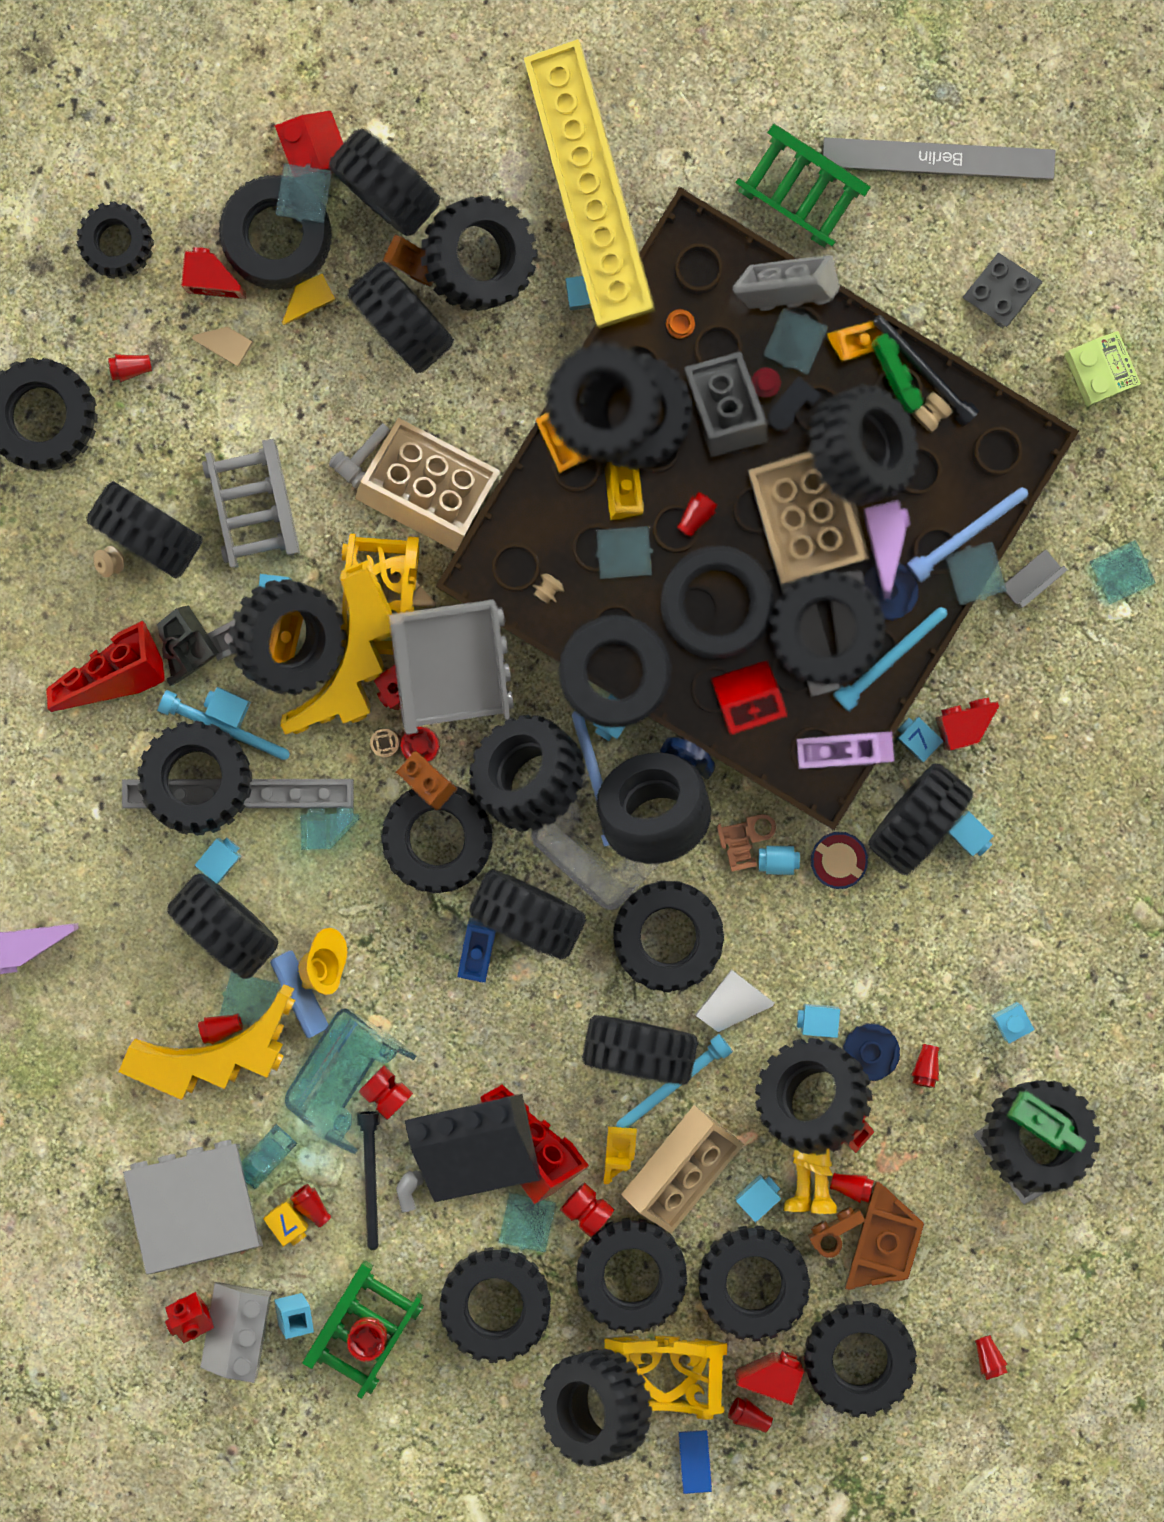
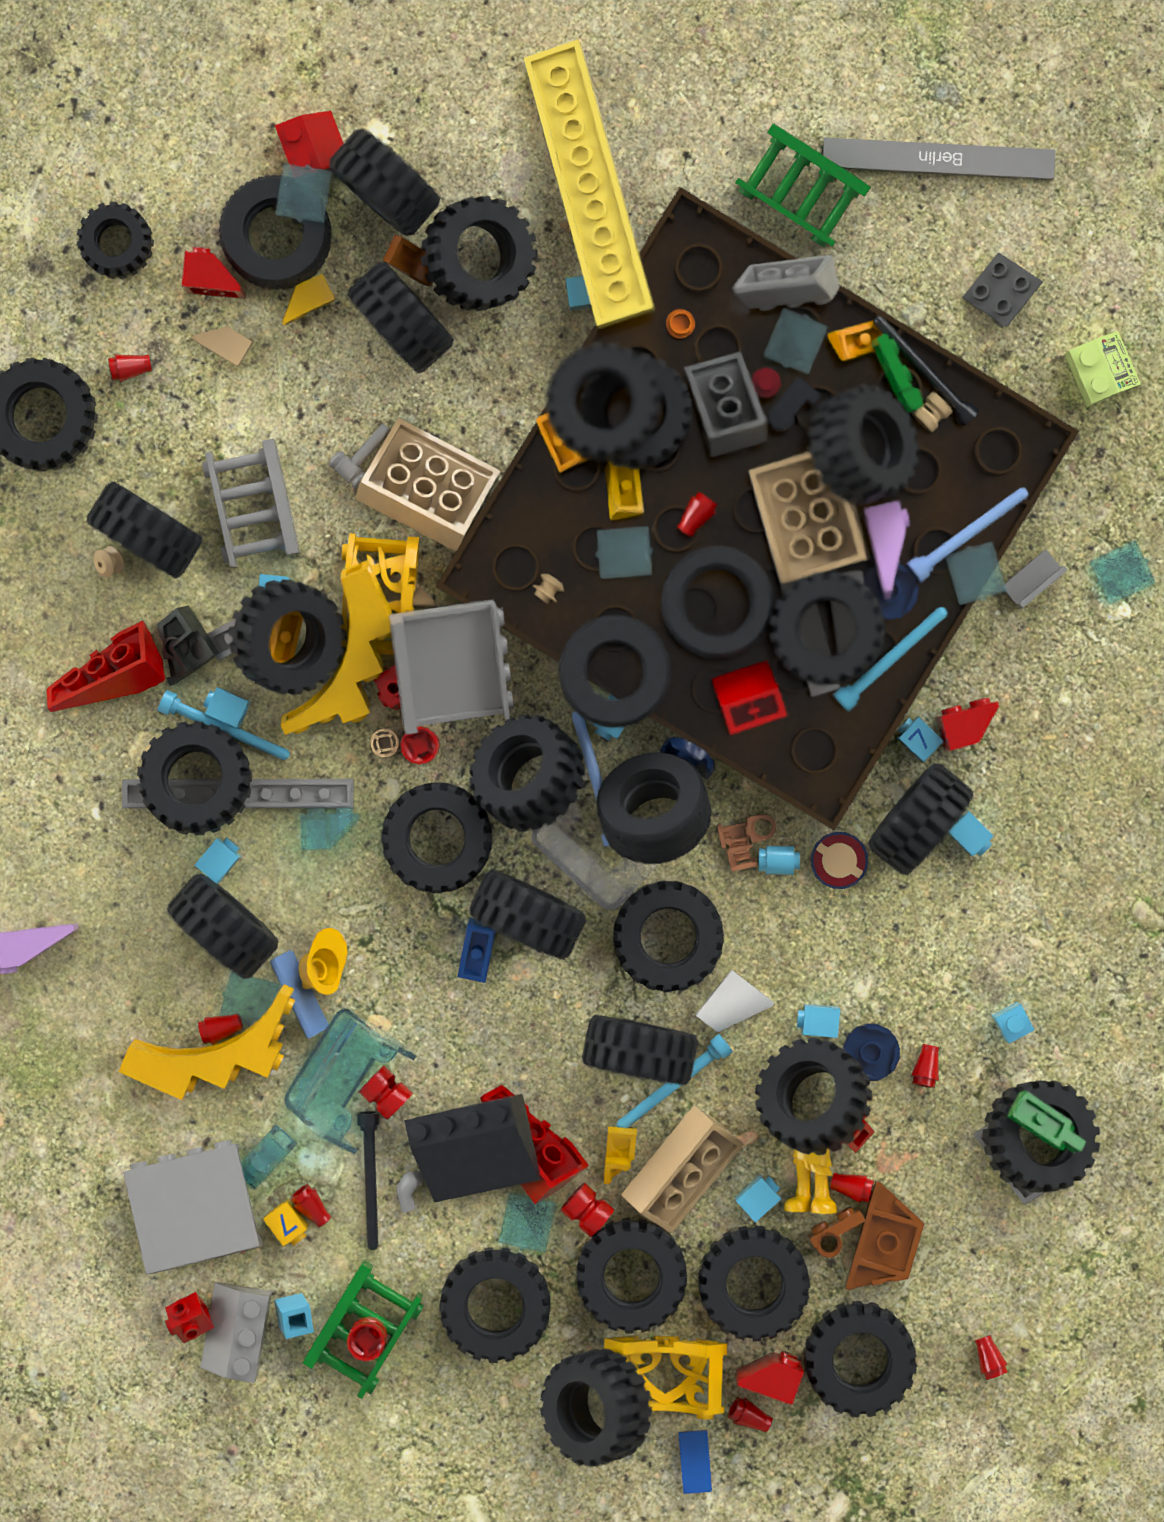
(426, 780): dark orange plate -> none
(845, 750): lavender slope -> none

